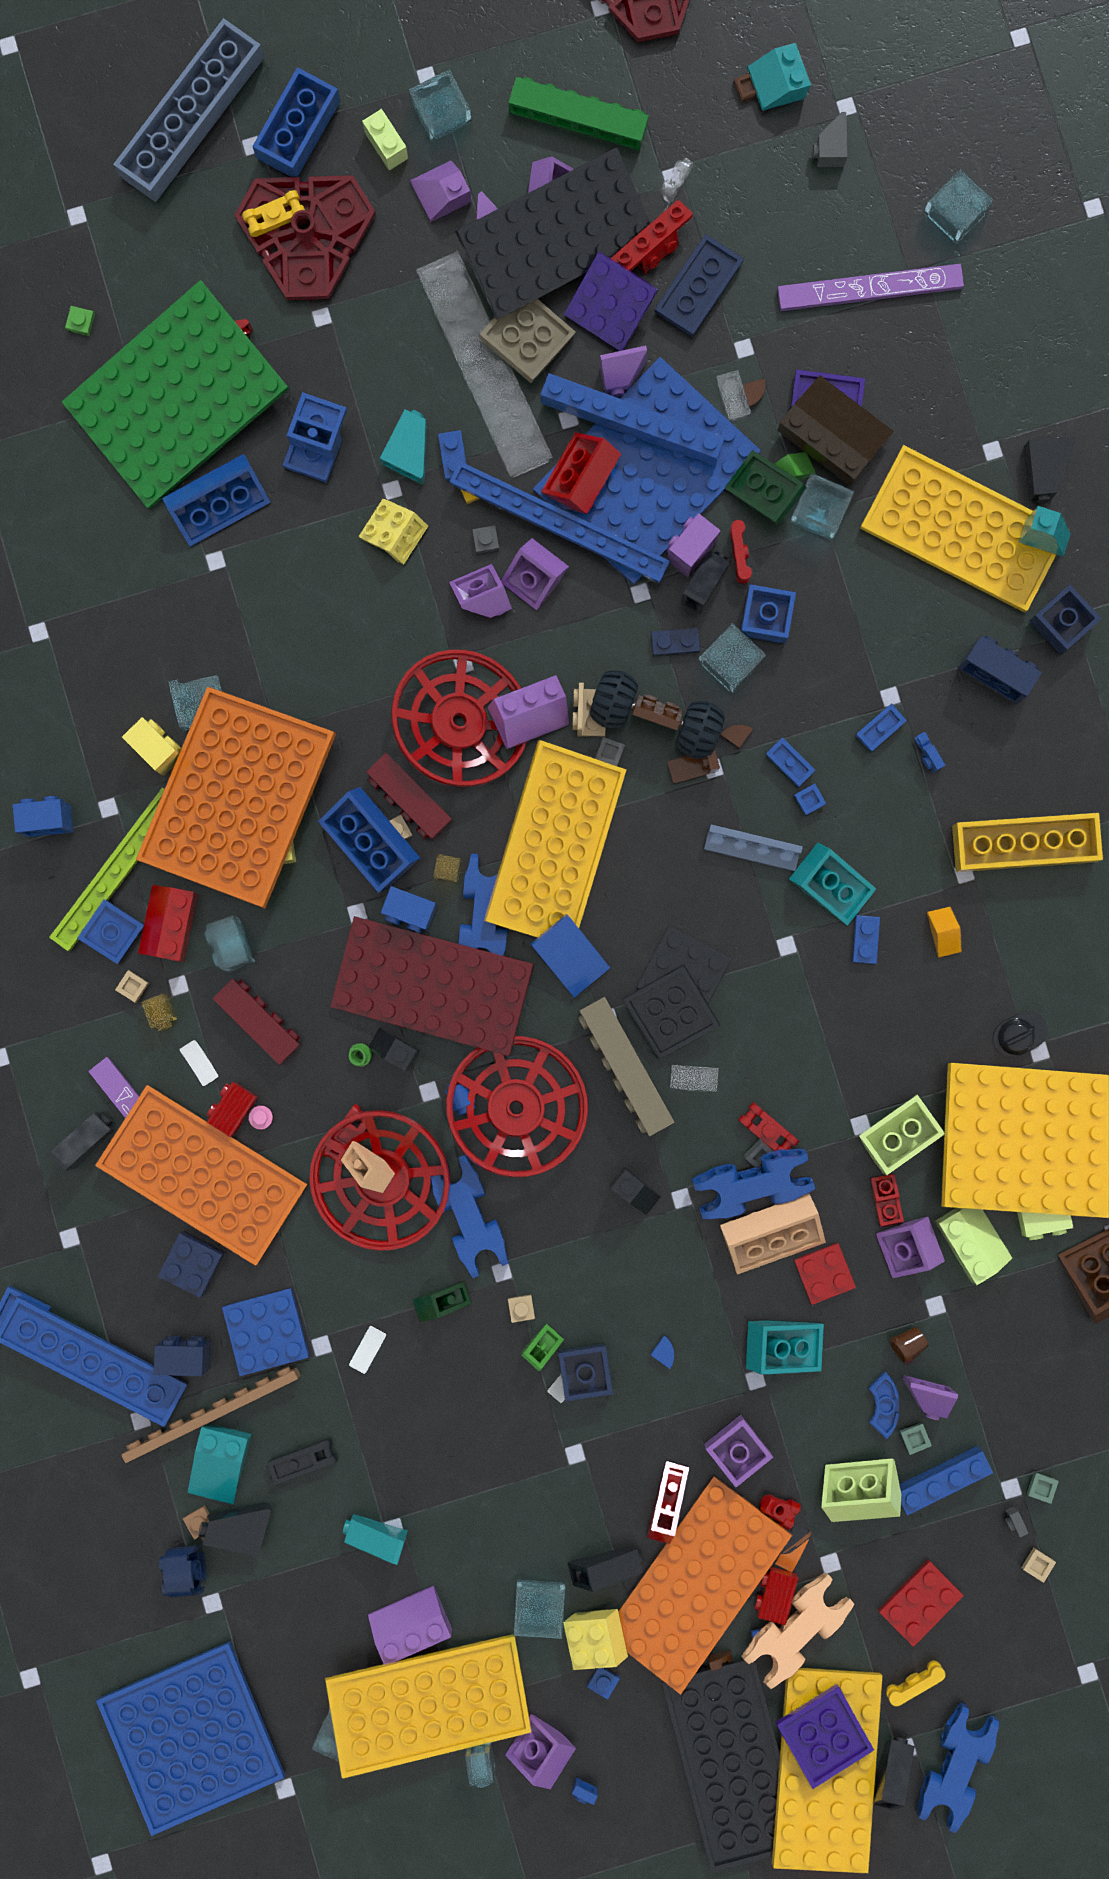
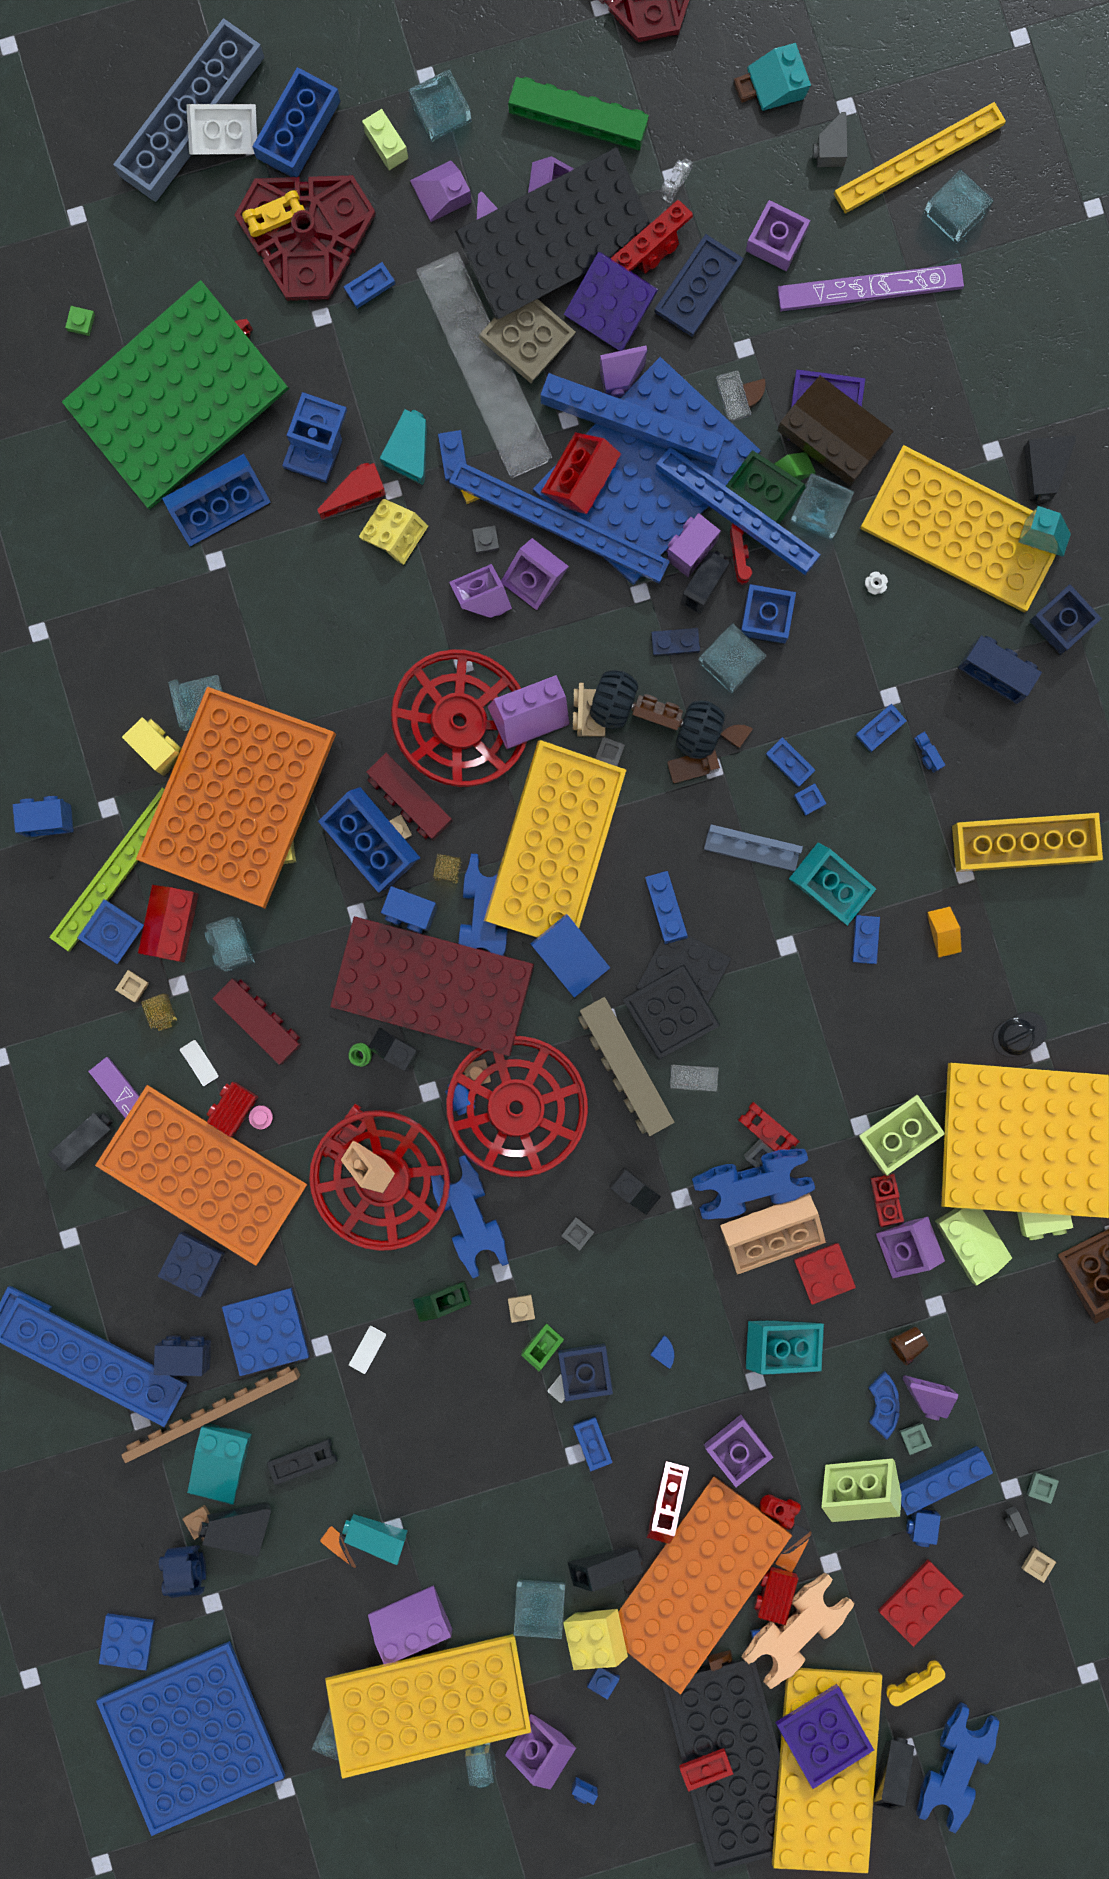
(126, 1641): none -> blue plate
(221, 128): none -> white plate
(335, 1542): none -> sticker
(358, 488): none -> red slope
(369, 285): none -> blue plate
(476, 1069): none -> medium nougat plate
(577, 1233): none -> dark grey plate
(592, 1443): none -> blue plate
(666, 907): none -> blue plate
(706, 1769): none -> red plate
(737, 511): none -> blue plate
(777, 235): none -> medium lavender brick
(876, 589): none -> white plate
(919, 157): none -> yellow plate
(924, 1527): none -> blue brick

